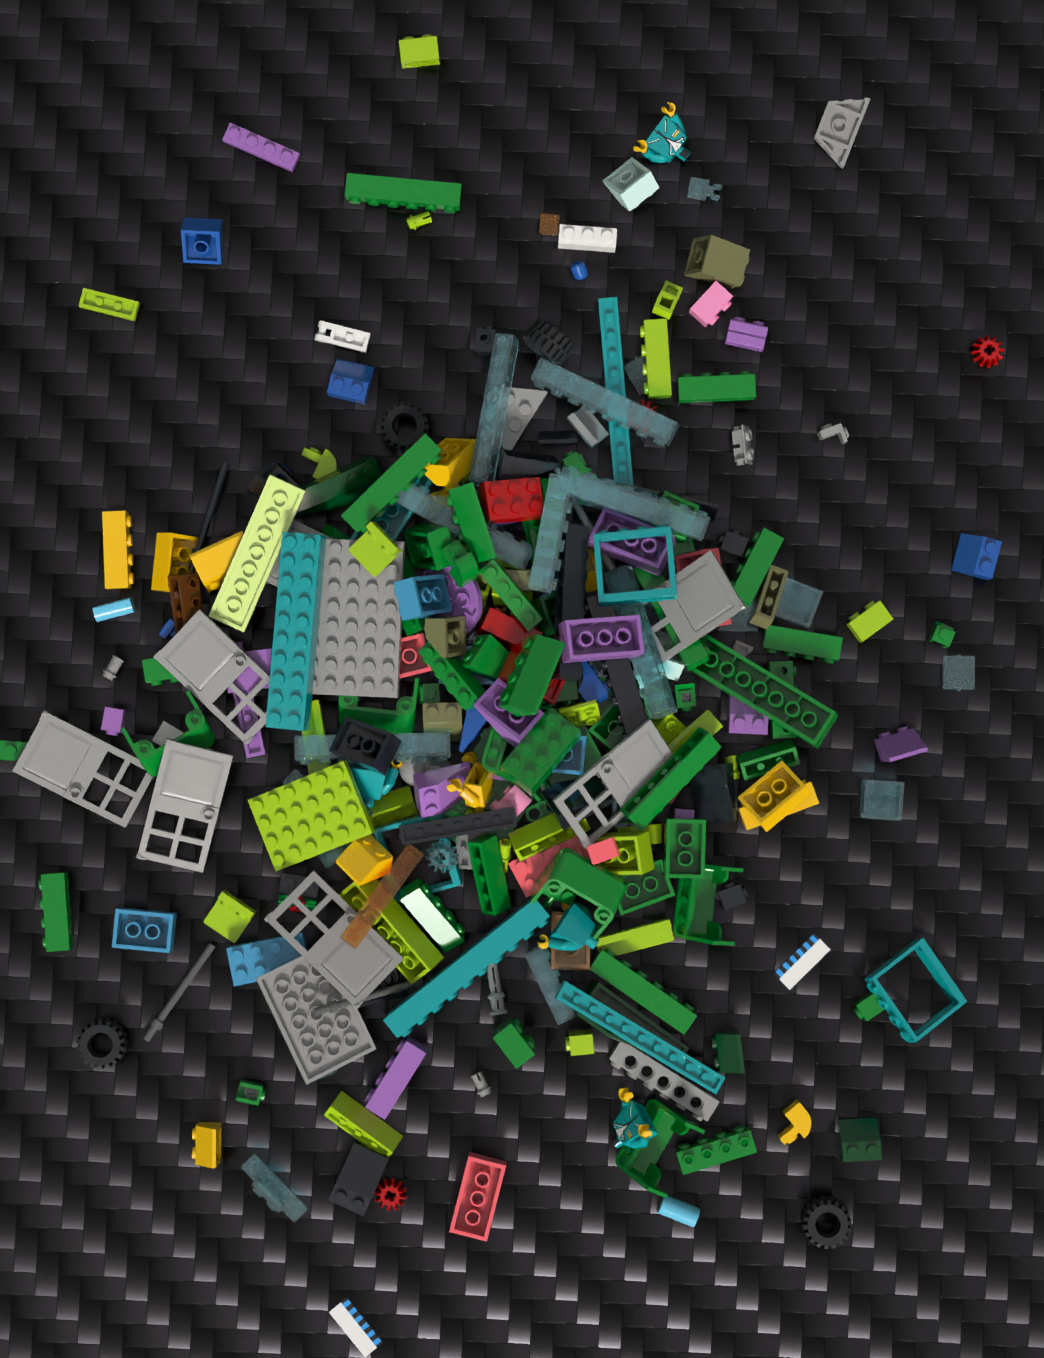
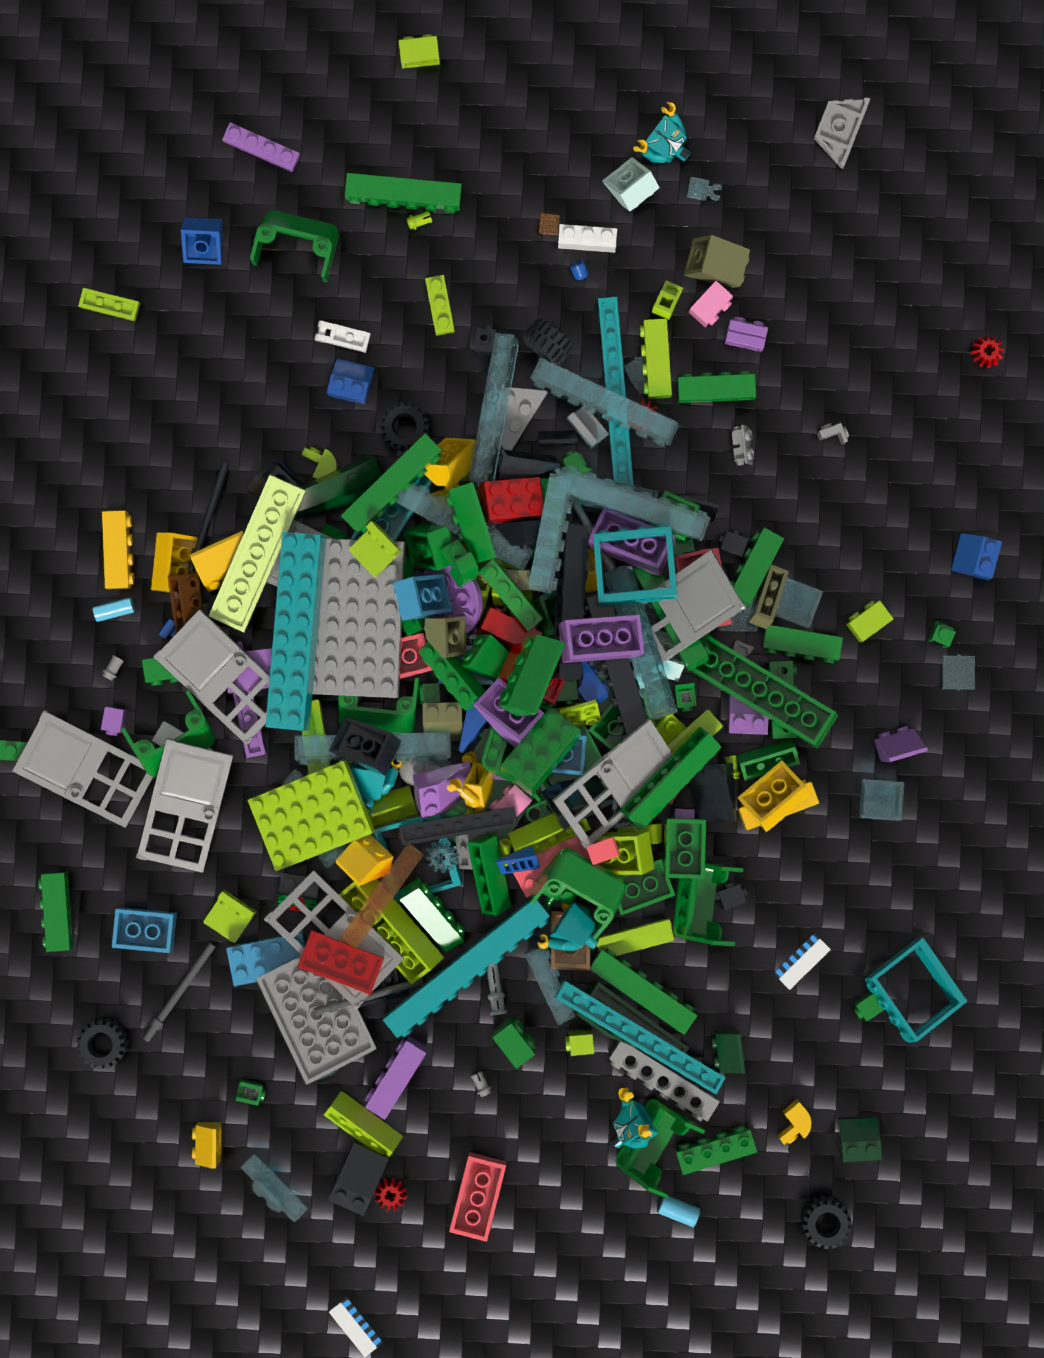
(323, 234): none -> green windscreen
(340, 962): none -> red tile
(439, 305): none -> lime plate
(520, 533): none -> black slope
(522, 859): none -> blue slope

